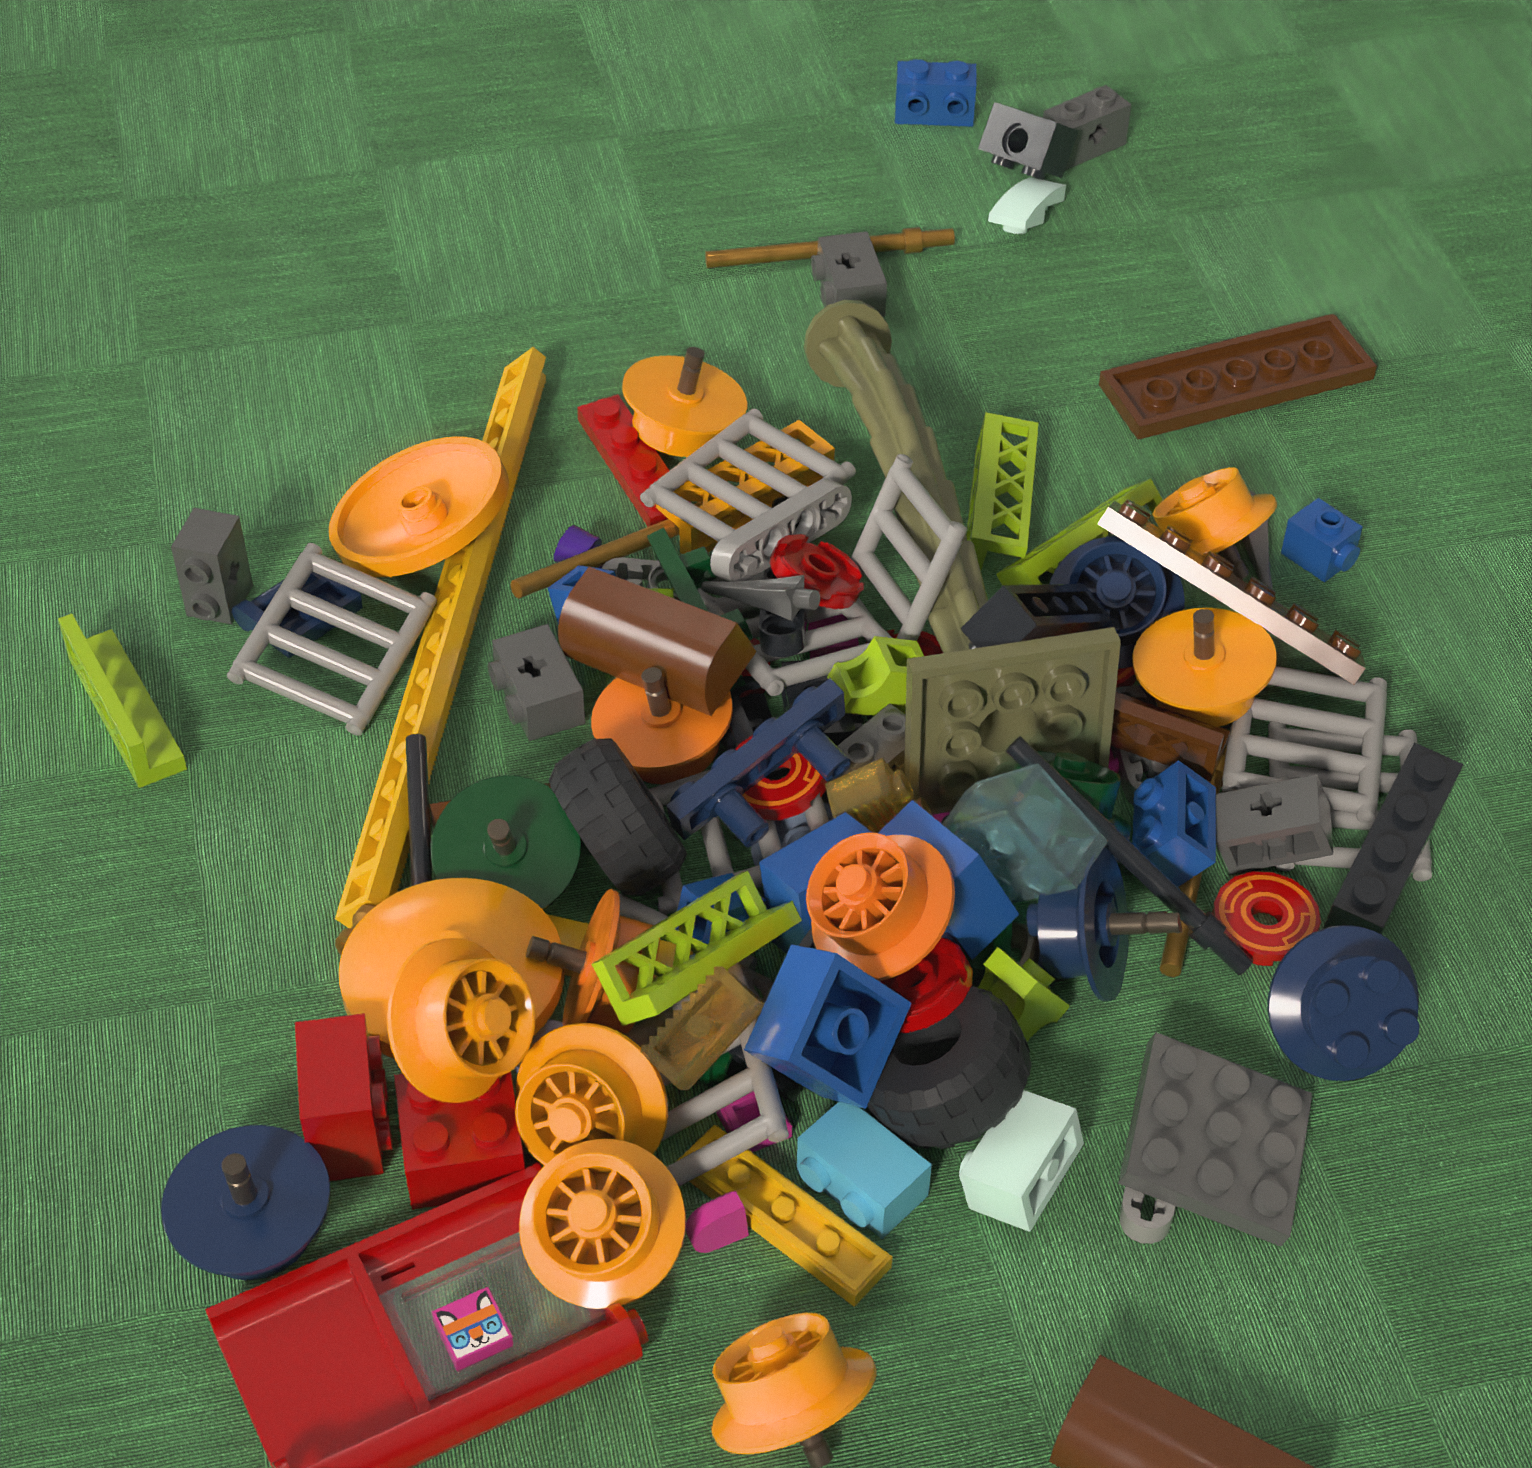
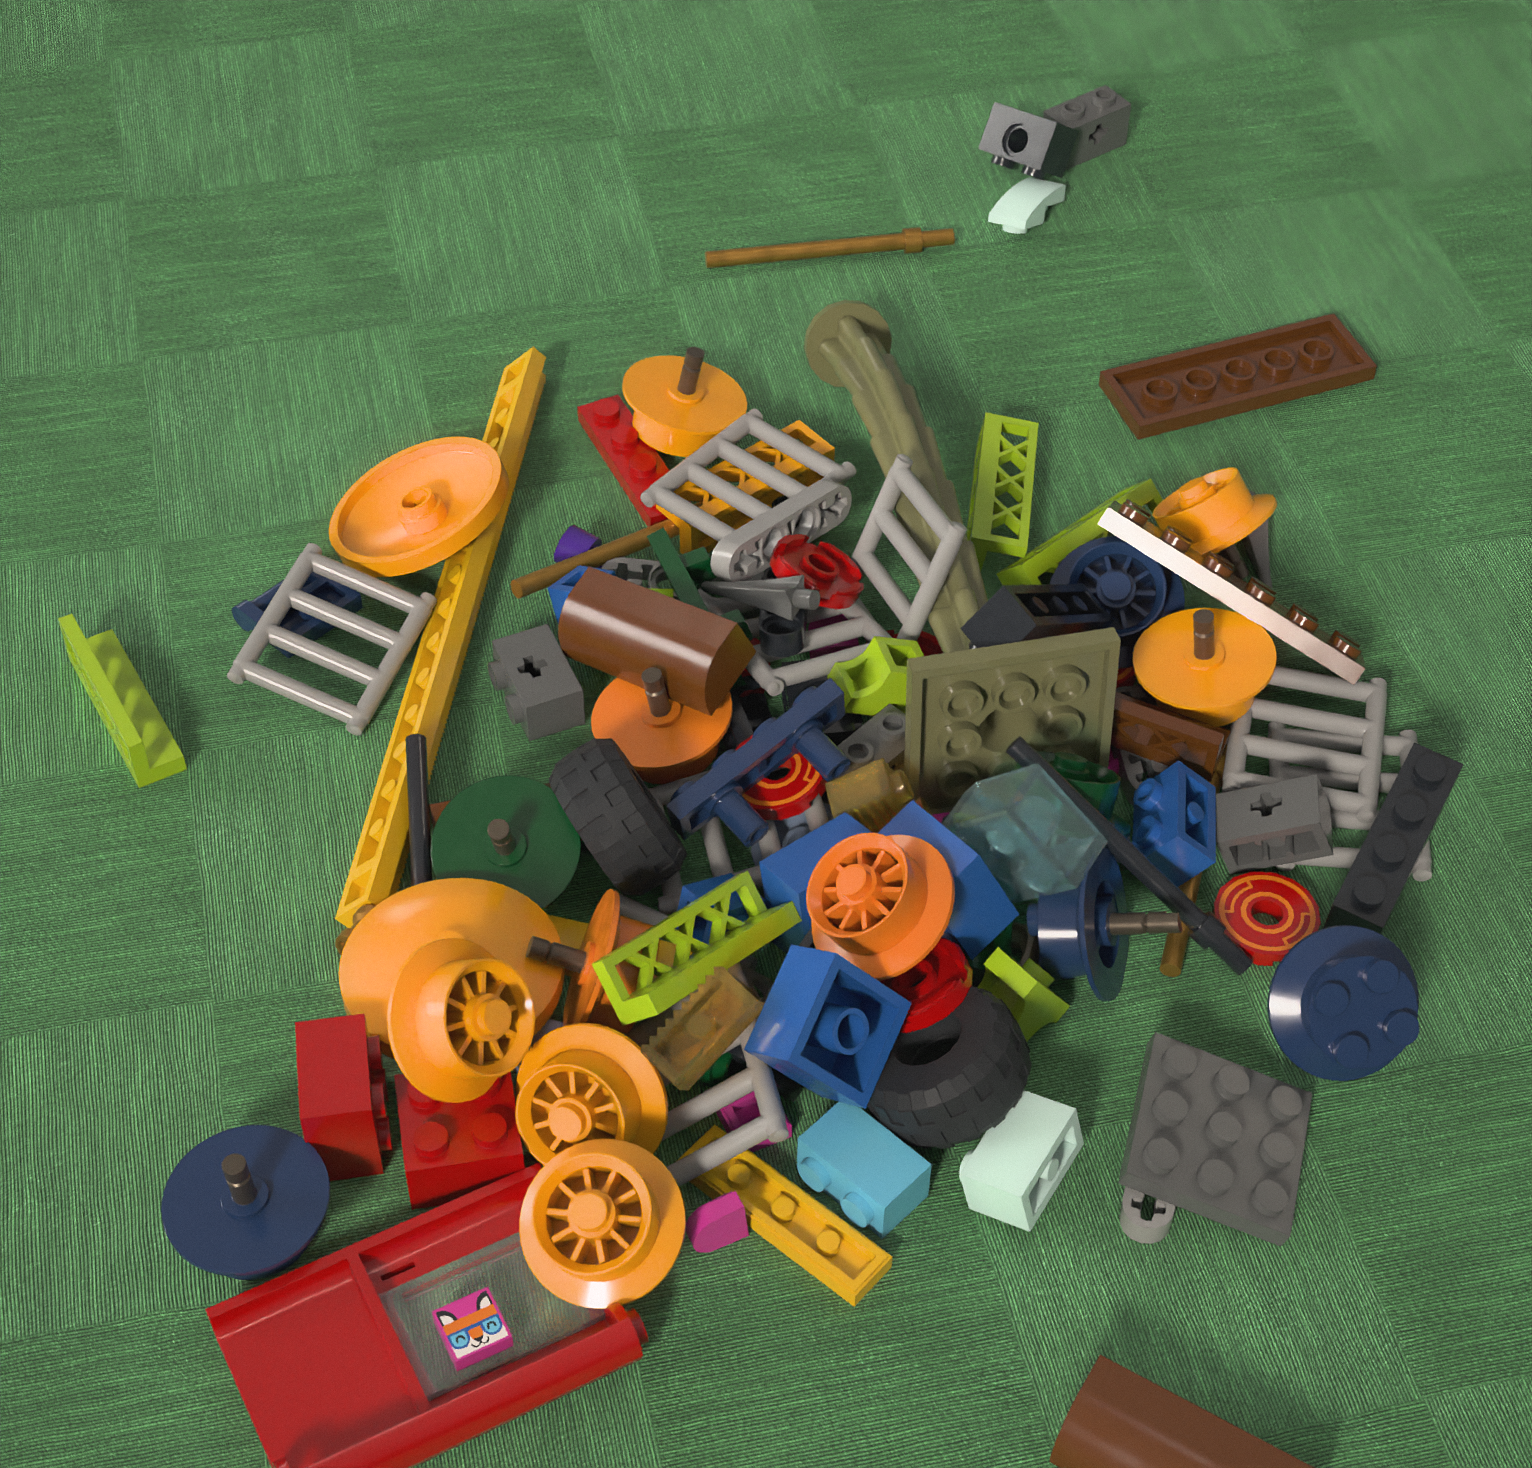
(212, 565): dark grey brick -> none
(788, 1387): light orange piece -> none
(849, 270): dark grey brick -> none
(935, 93): blue brick -> none
(1322, 540): blue brick -> none

